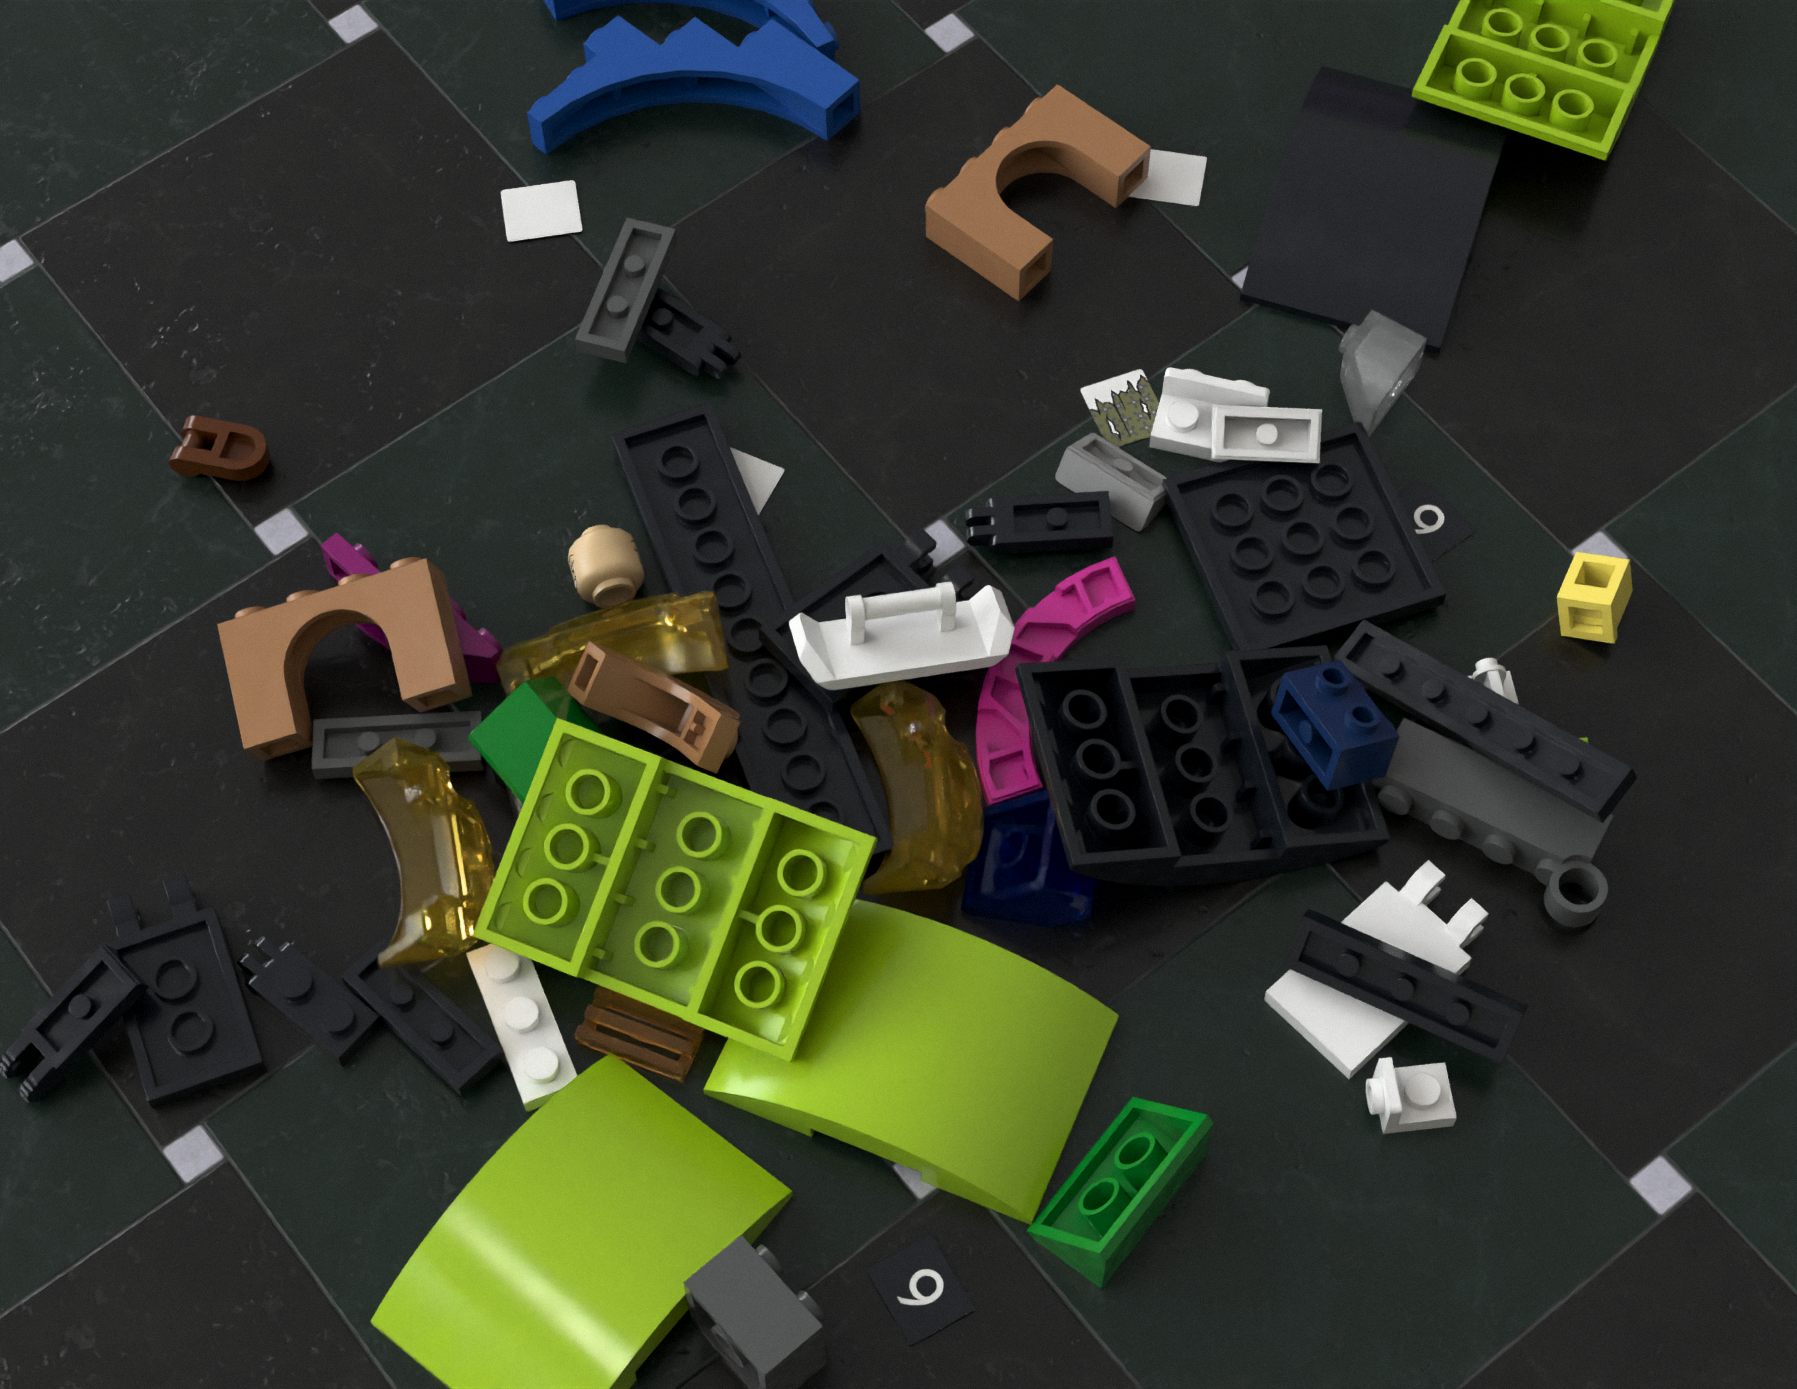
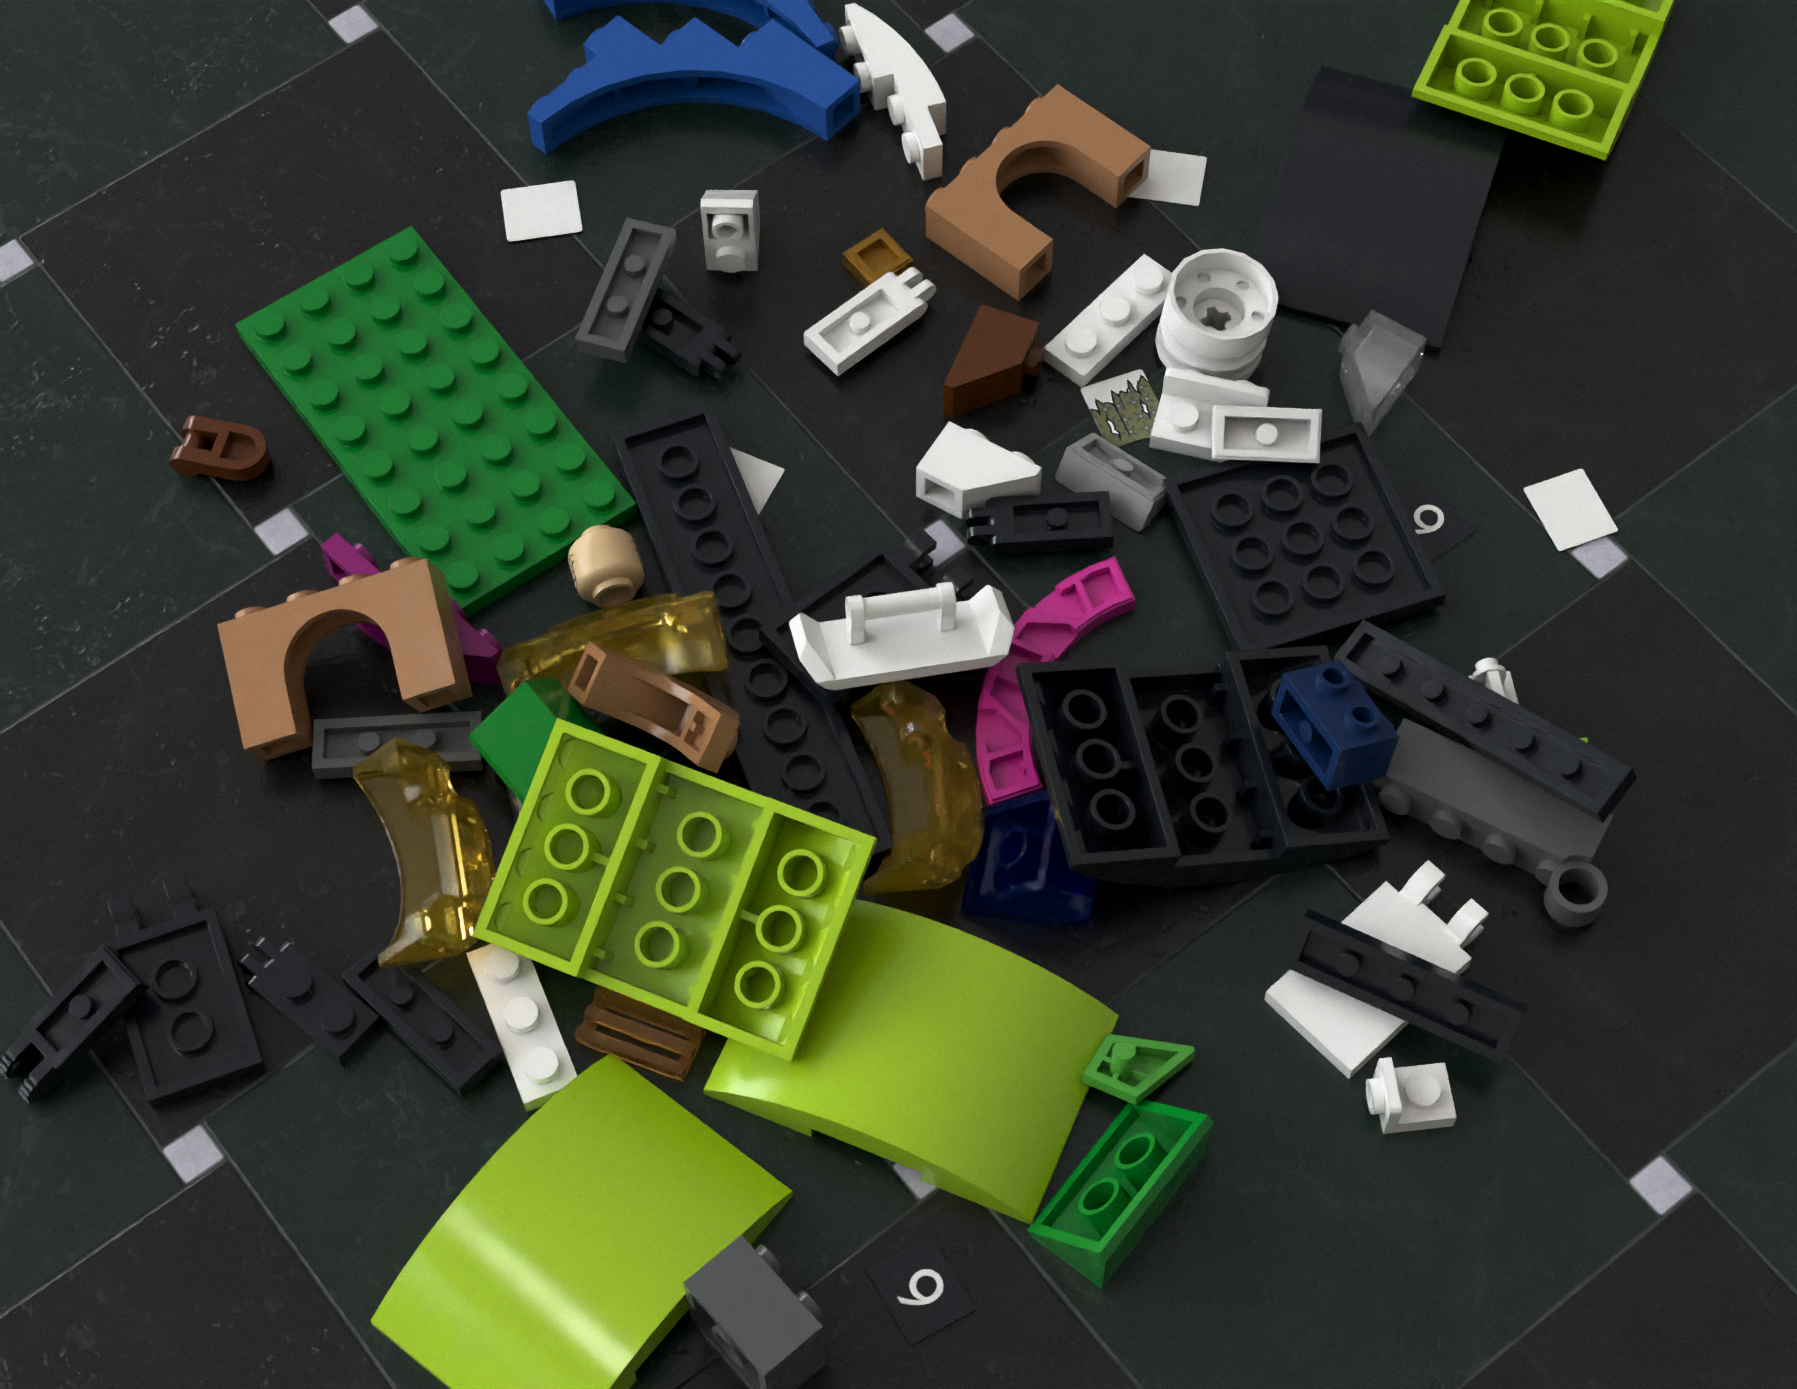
(435, 419): none -> green plate
(731, 229): none -> white slope
(869, 319): none -> white hinge
(875, 258): none -> pearl gold tile
(897, 81): none -> white slope
(968, 470): none -> white slope
(992, 361): none -> reddish brown slope
(1110, 322): none -> white plate
(1134, 1066): none -> bright green piece
(1217, 314): none -> white wheel
(1570, 509): none -> white sticker
(1594, 597): light yellow brick -> none

